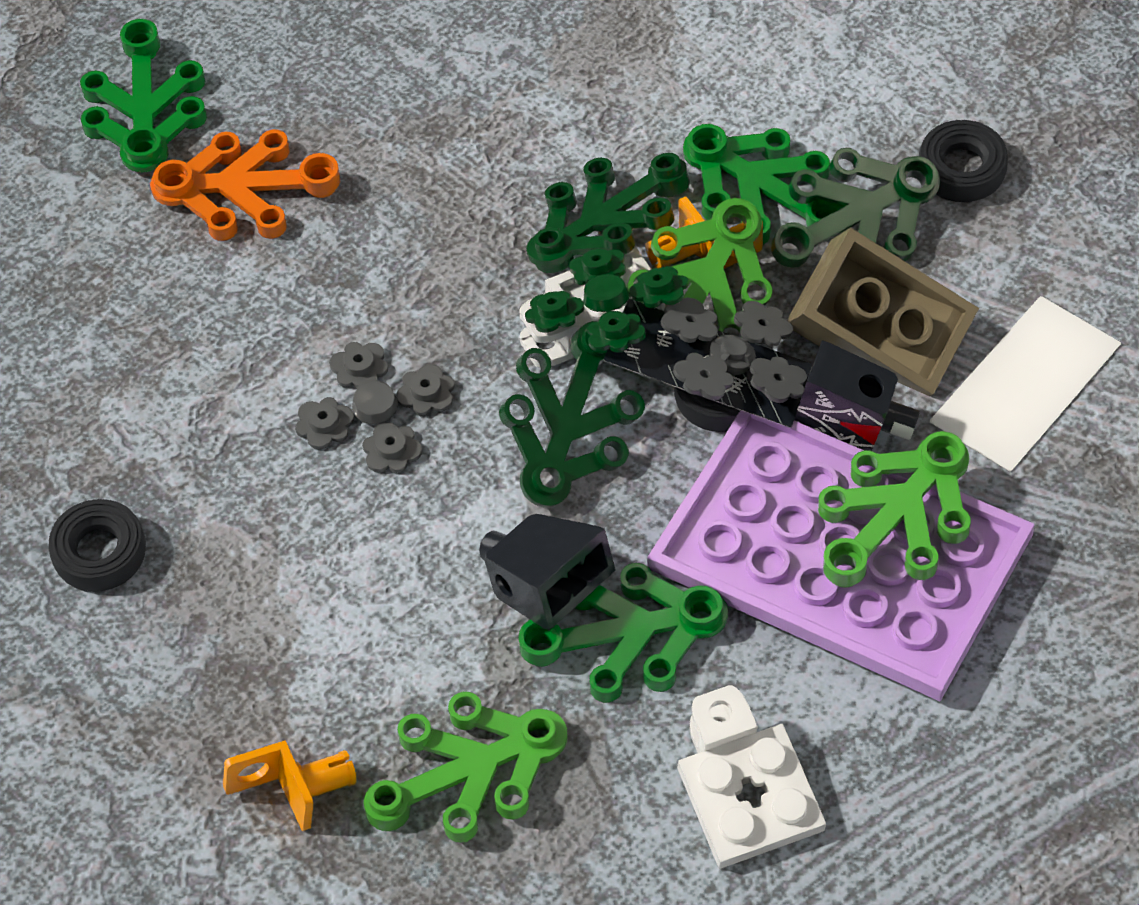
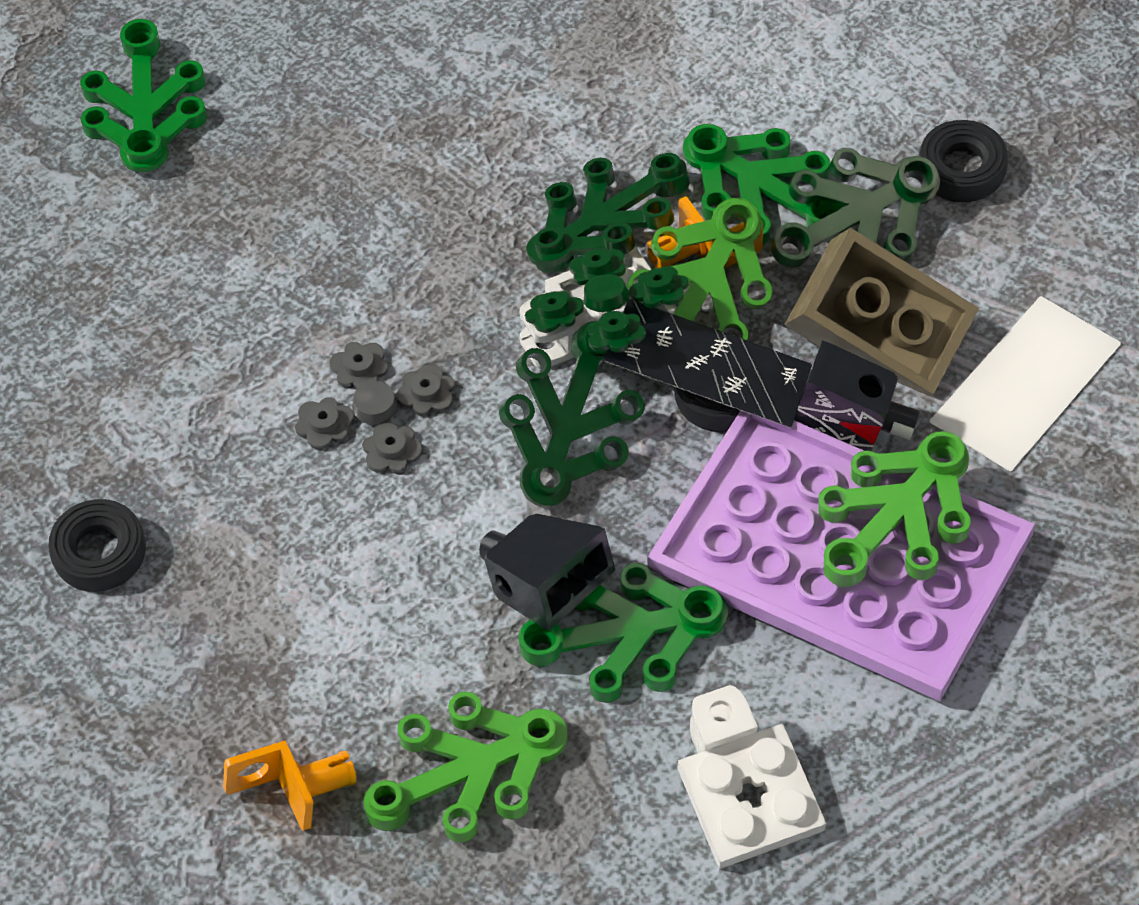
(184, 183): orange plant -> none
(733, 354): dark grey plant -> none

